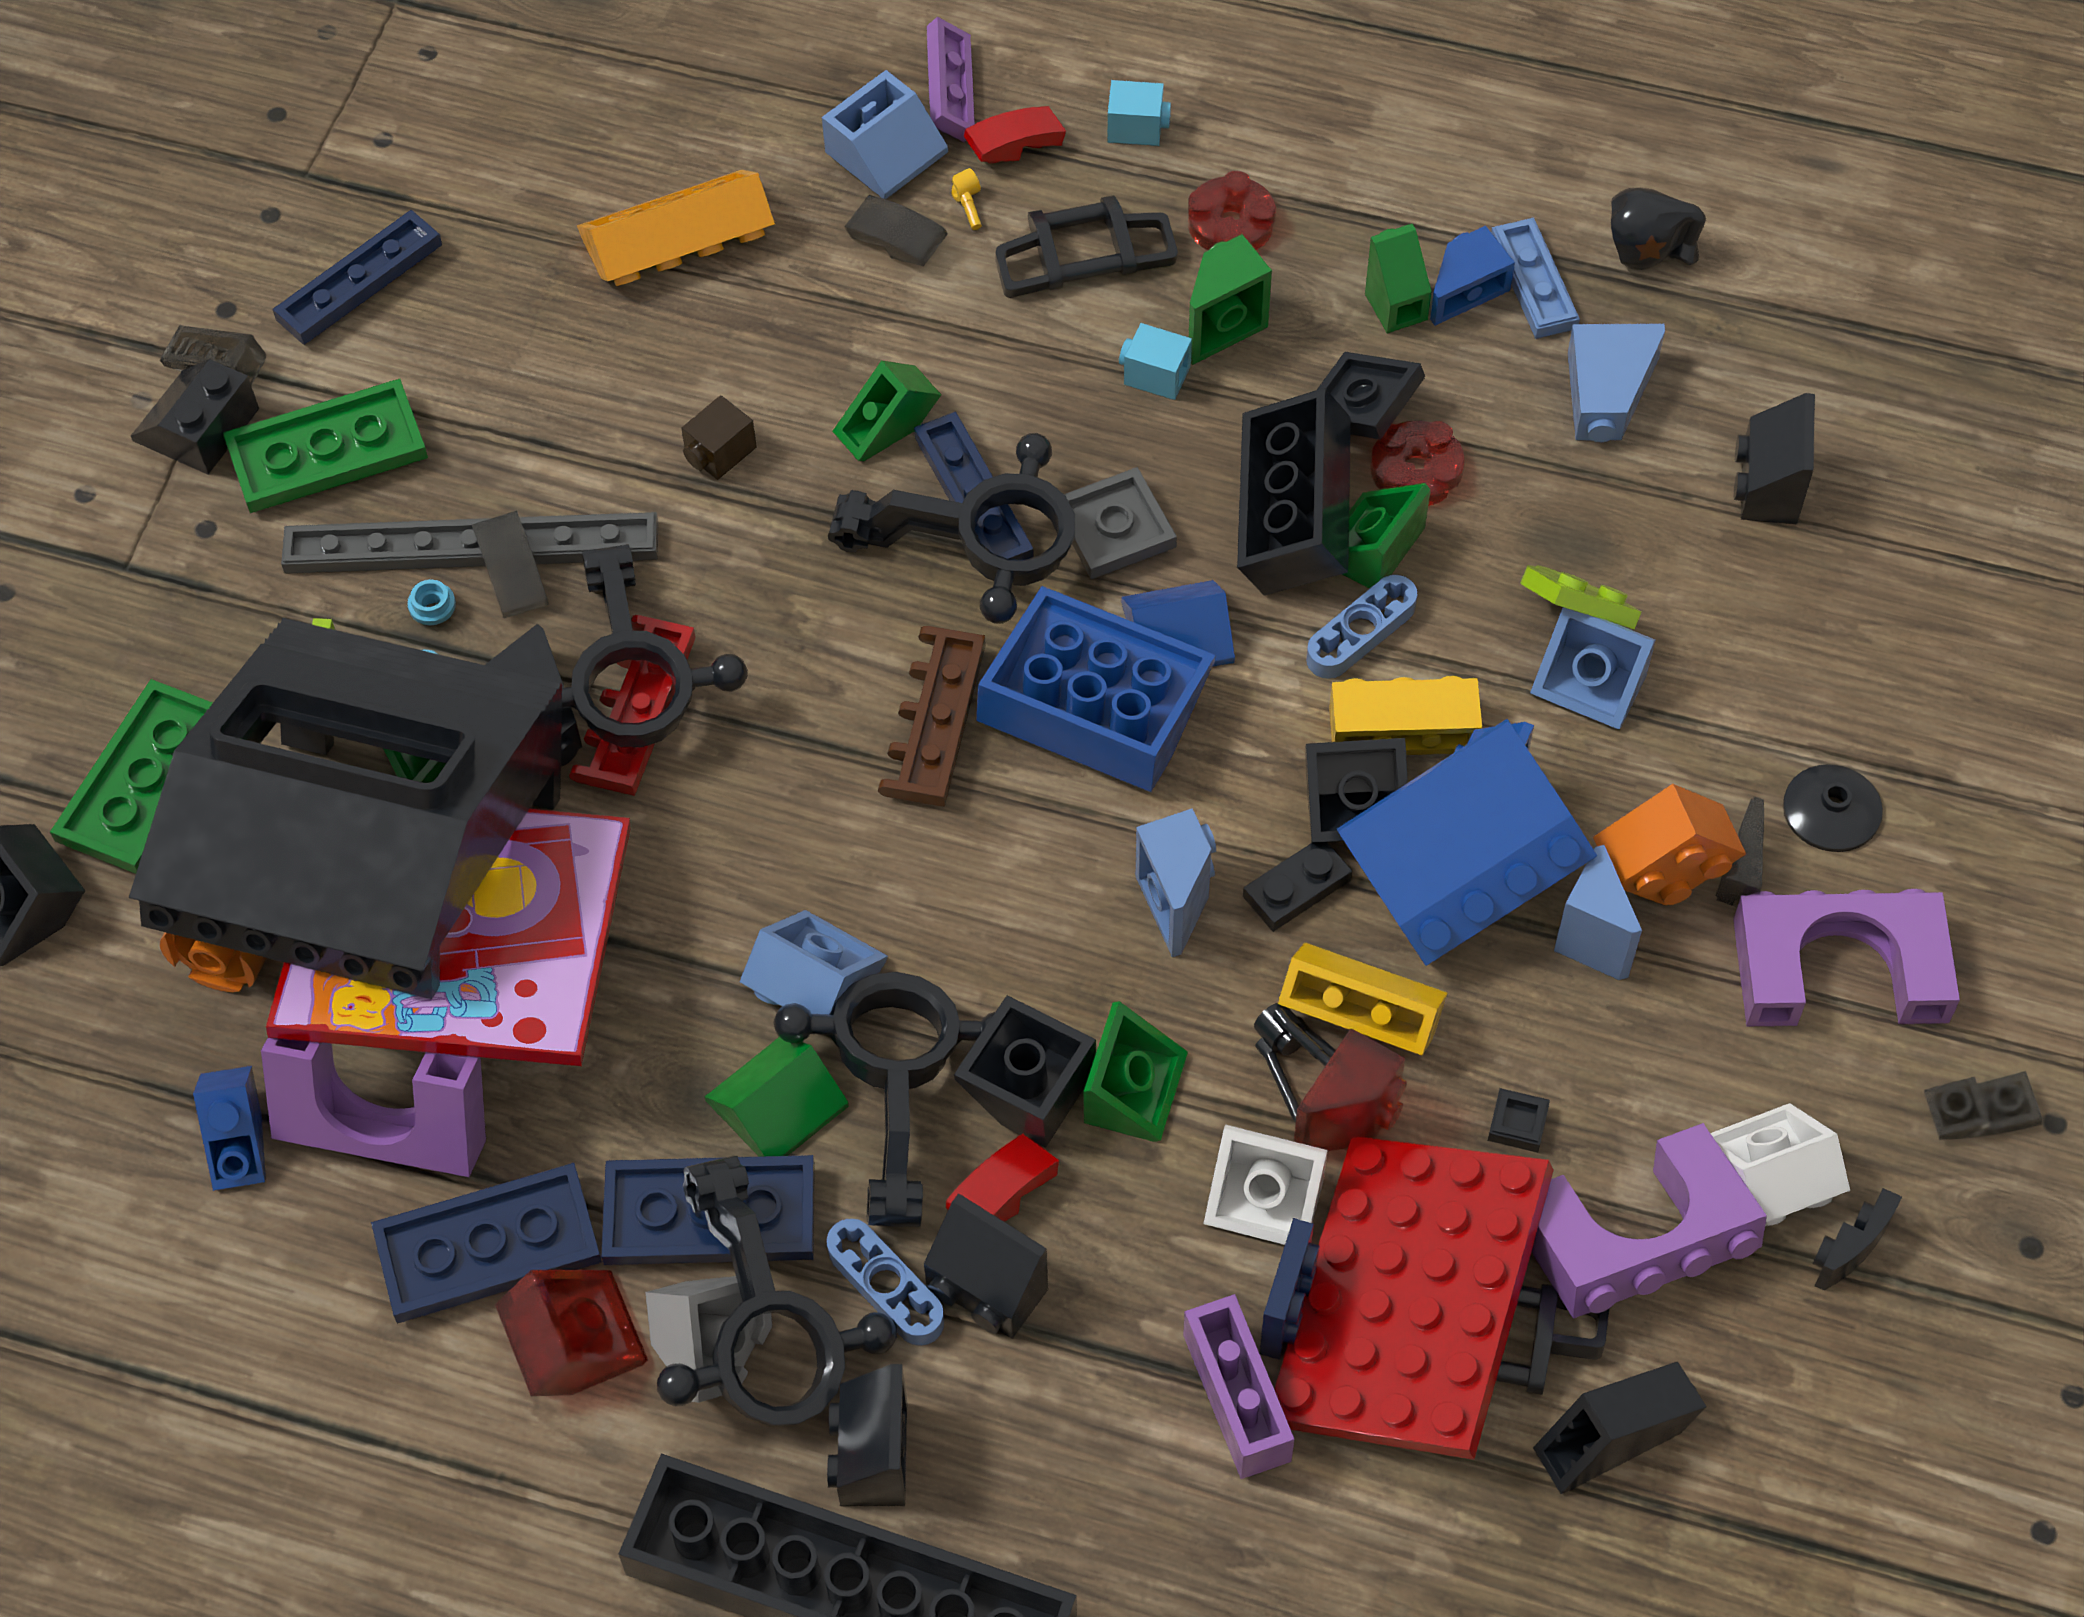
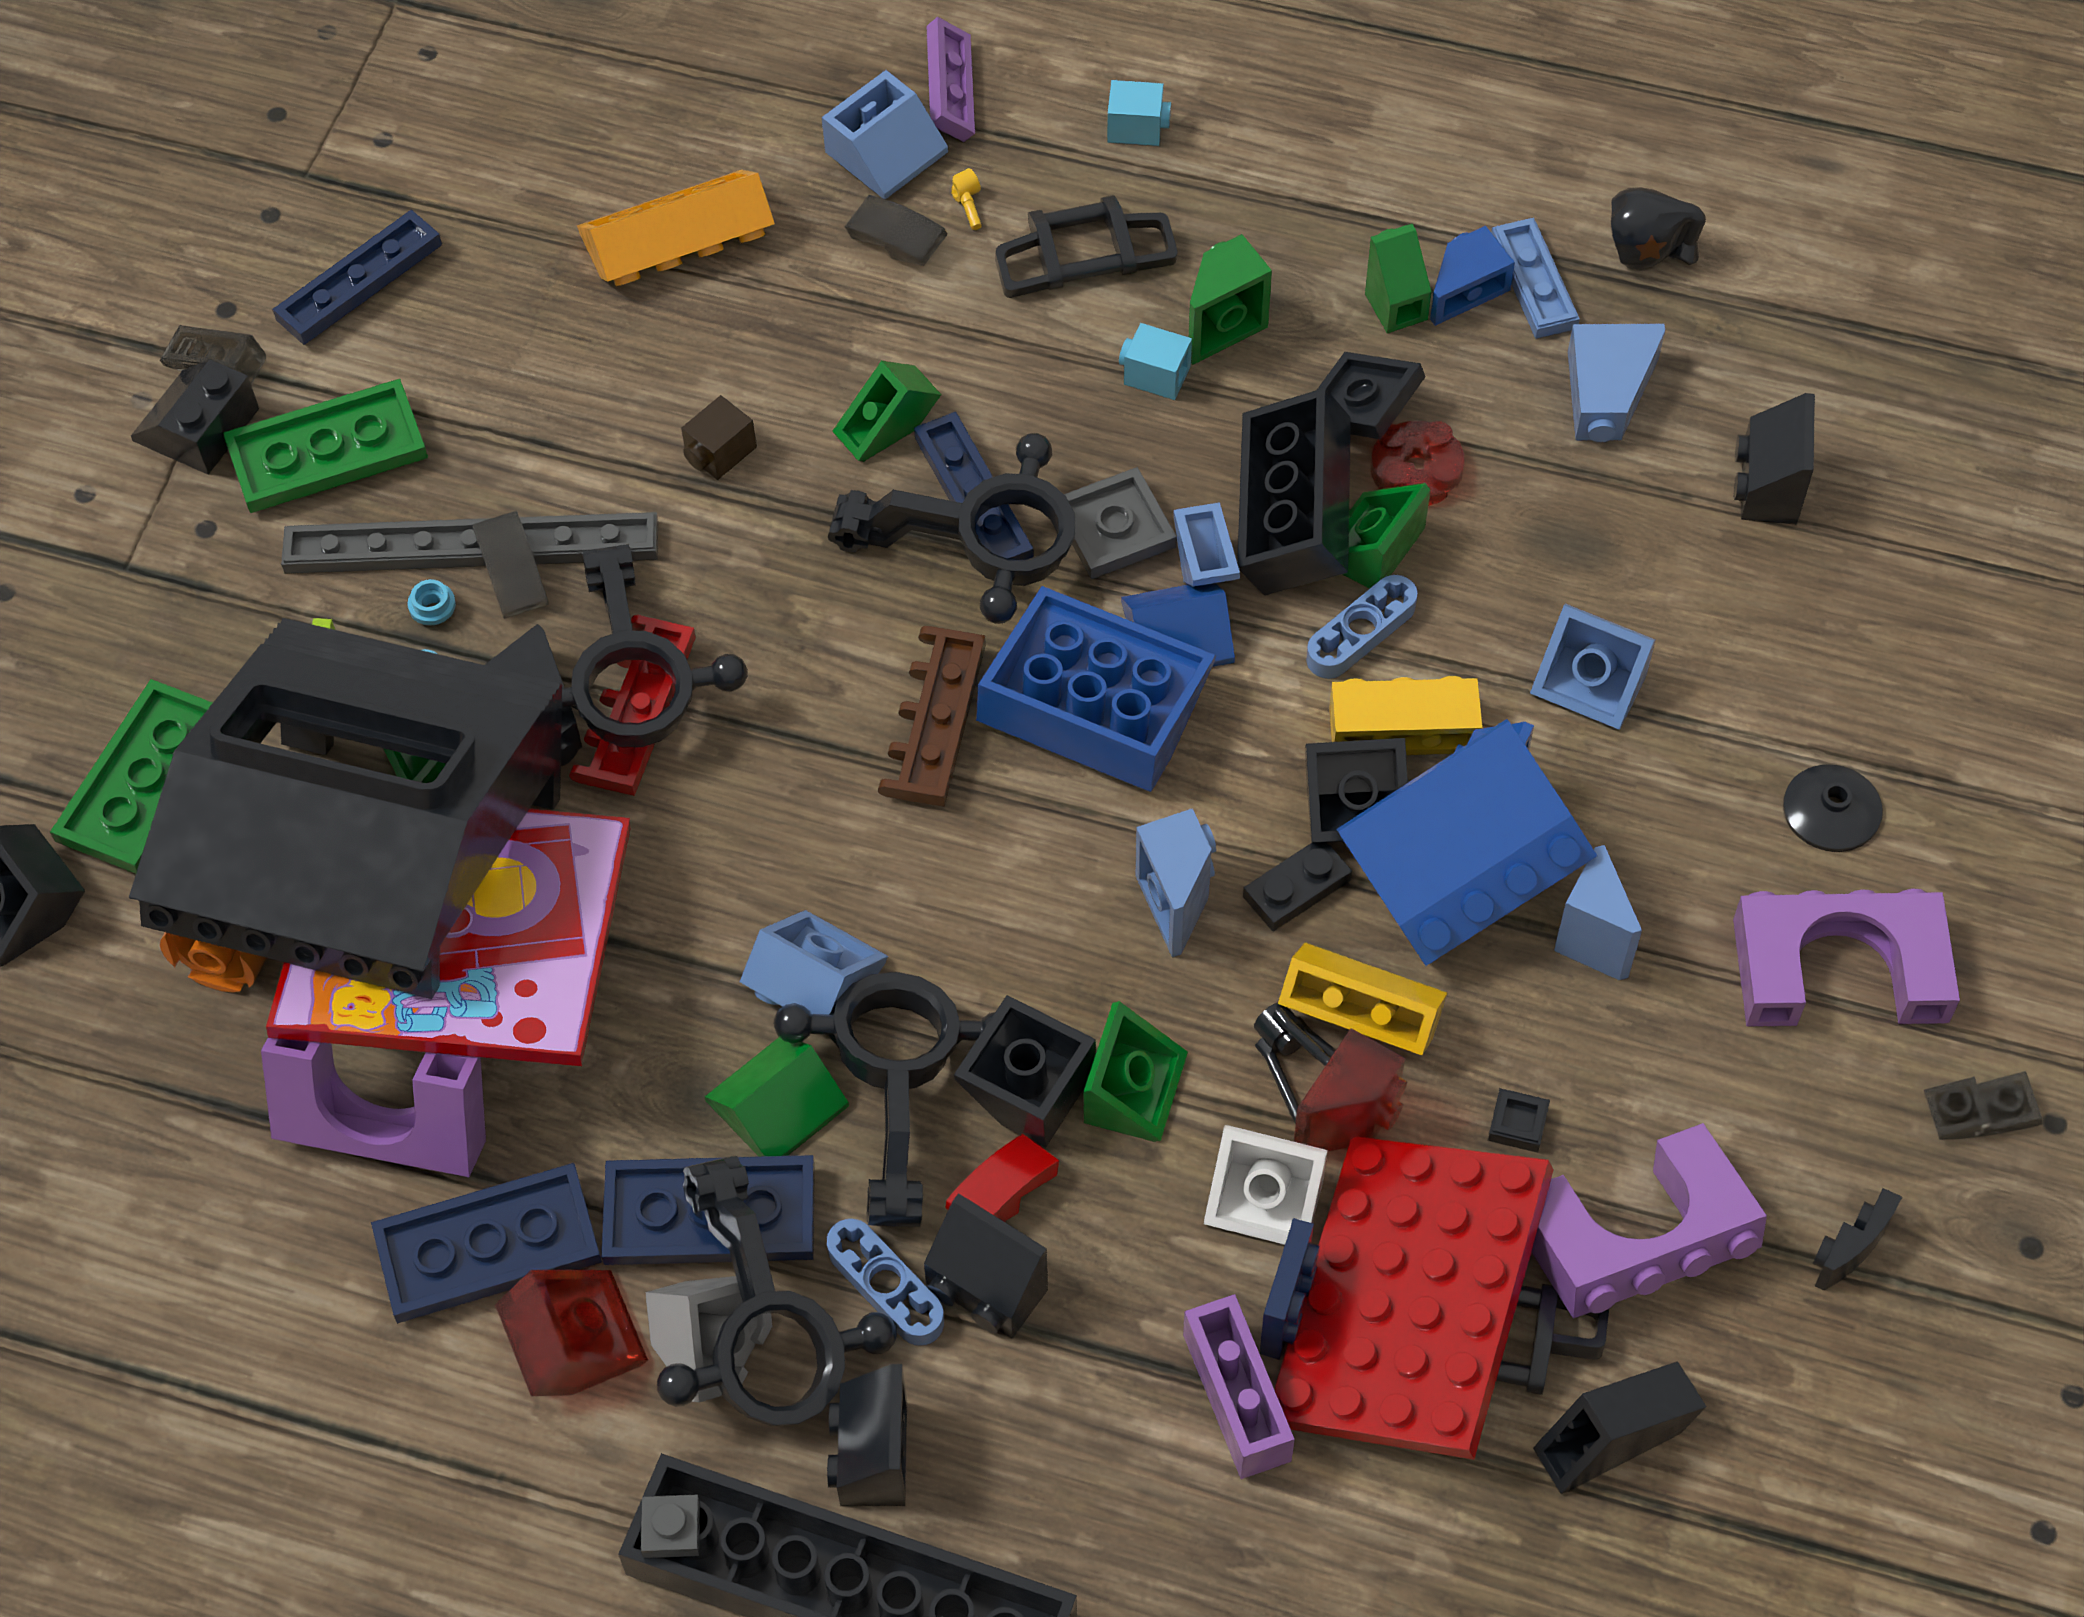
(231, 1127): blue slope -> none
(670, 1526): none -> dark grey plate
(1007, 133): red slope -> none
(1204, 545): none -> medium blue slope
(1236, 194): clear red plate -> none
(1580, 596): lime plate -> none
(1671, 845): orange brick -> none
(1746, 872): clear smoke slope -> none
(1785, 1160): white slope -> none

